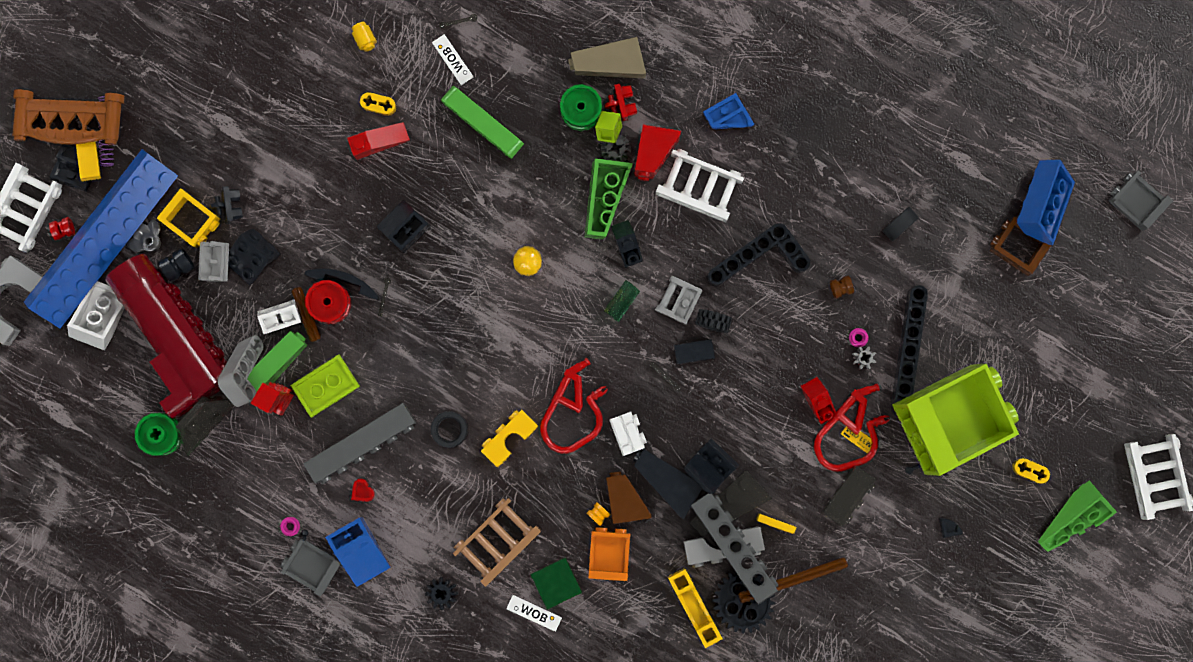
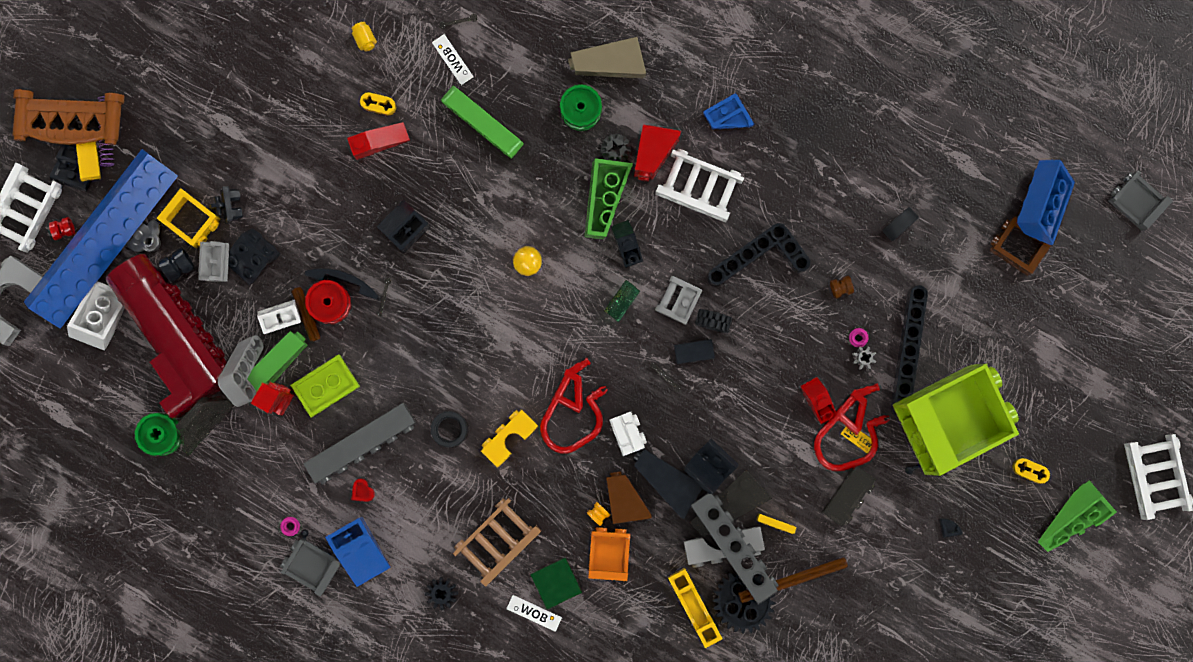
(608, 127): lime brick -> none
(621, 94): red hips -> none

